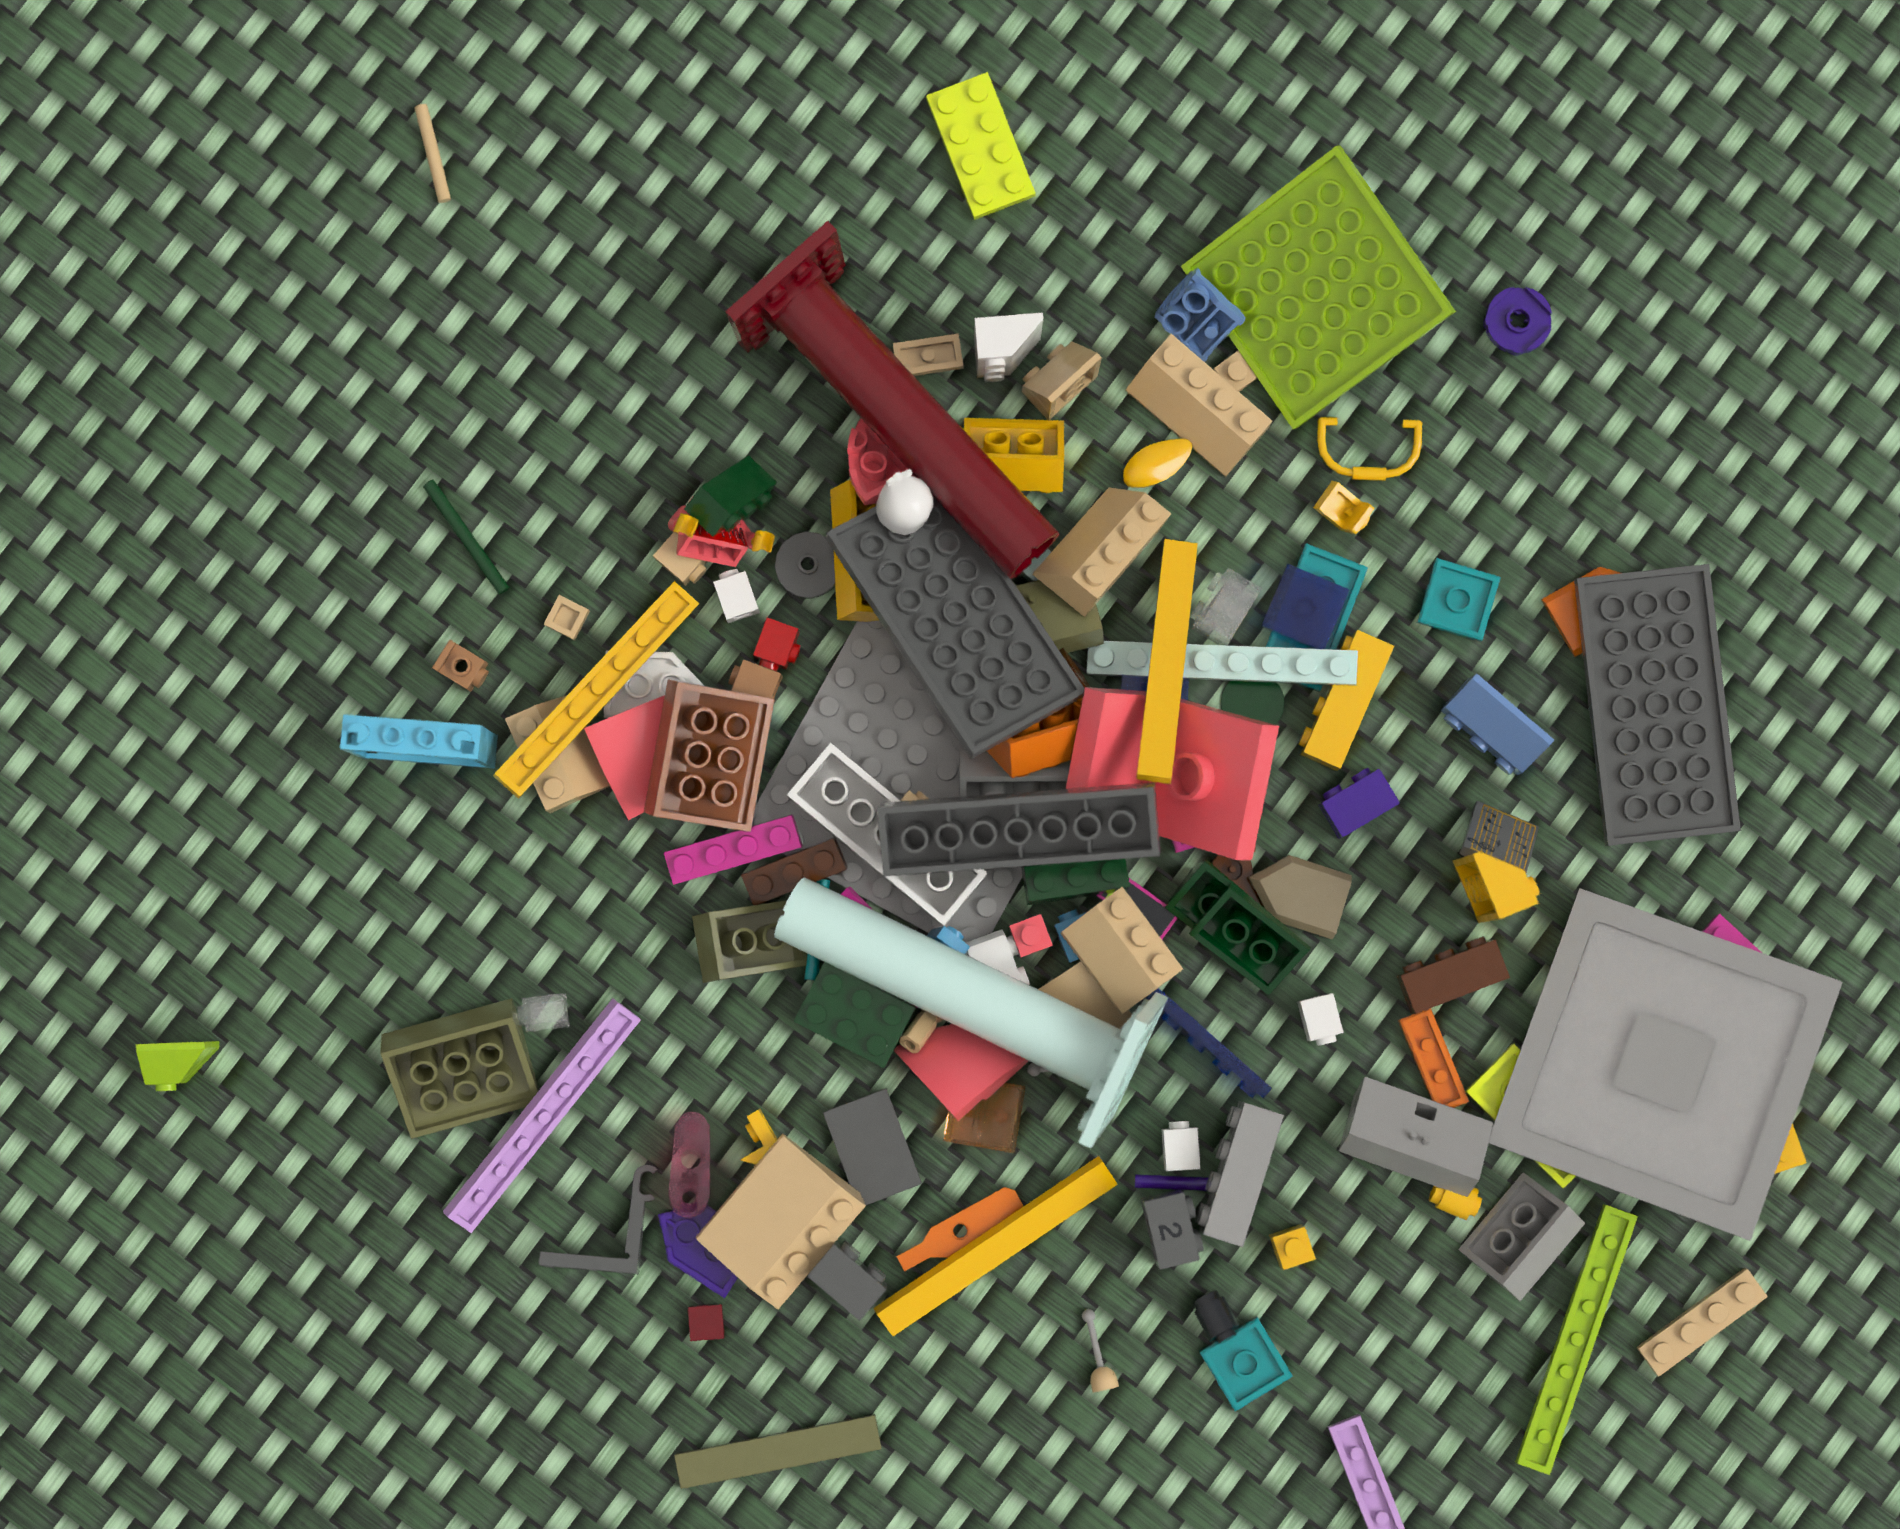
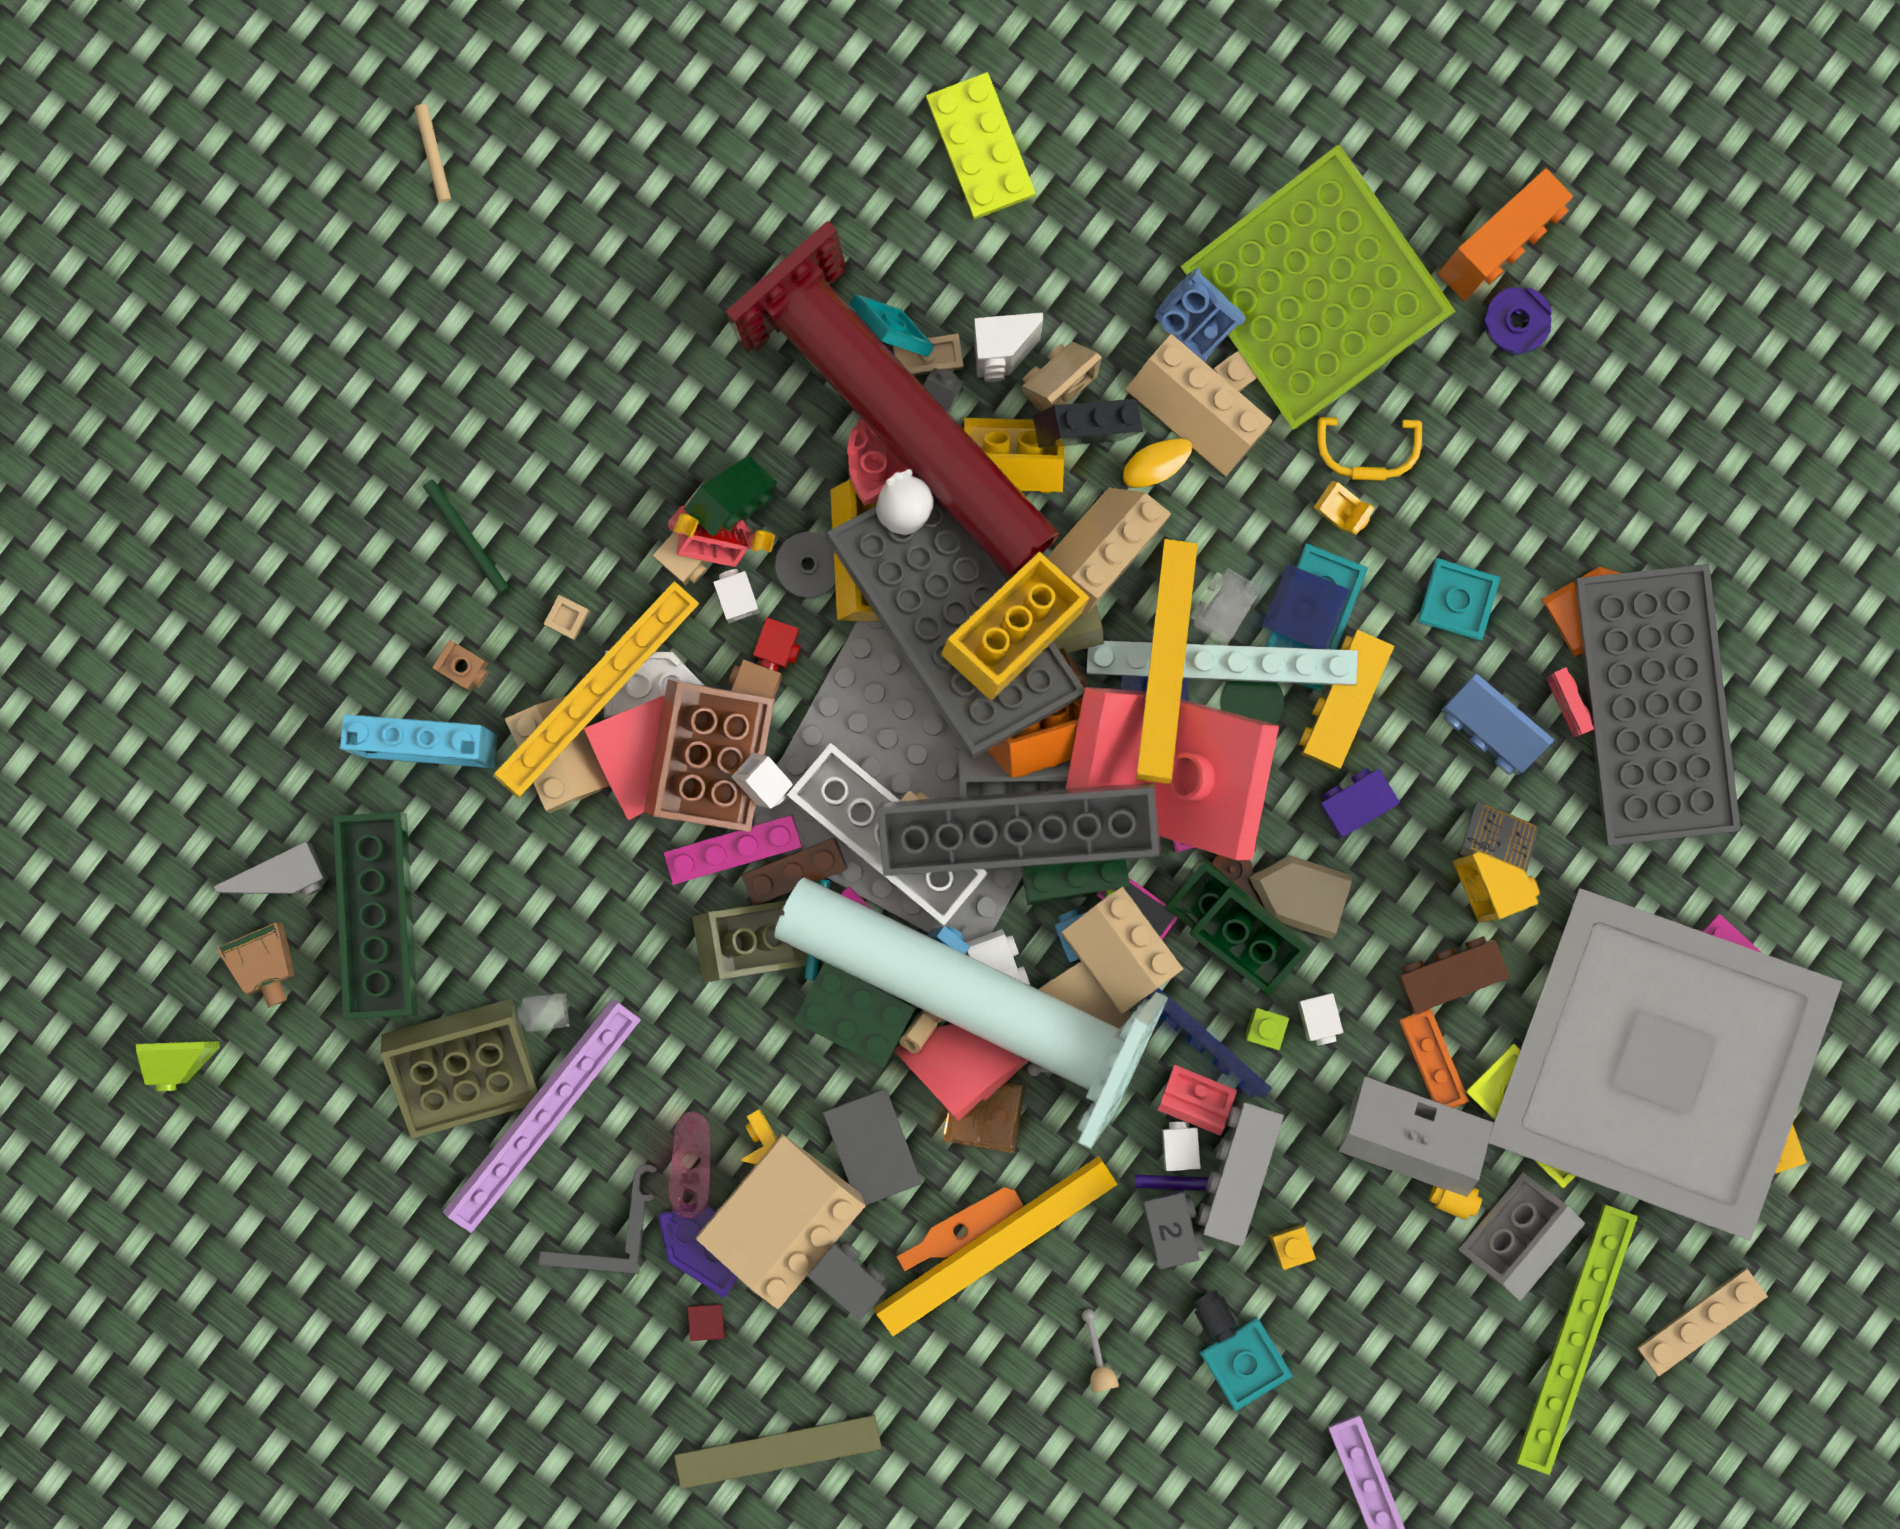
(260, 962): none -> medium nougat torso
(287, 873): none -> light grey slope
(375, 915): none -> dark green brick
(762, 781): none -> white brick
(891, 325): none -> teal tile
(944, 387): none -> dark grey brick
(1015, 626): none -> yellow brick
(1030, 935): coral brick -> none
(1087, 423): none -> black brick
(1197, 1100): none -> coral plate
(1266, 1029): none -> lime brick
(1505, 235): none -> orange wedge
(1570, 704): none -> coral plate

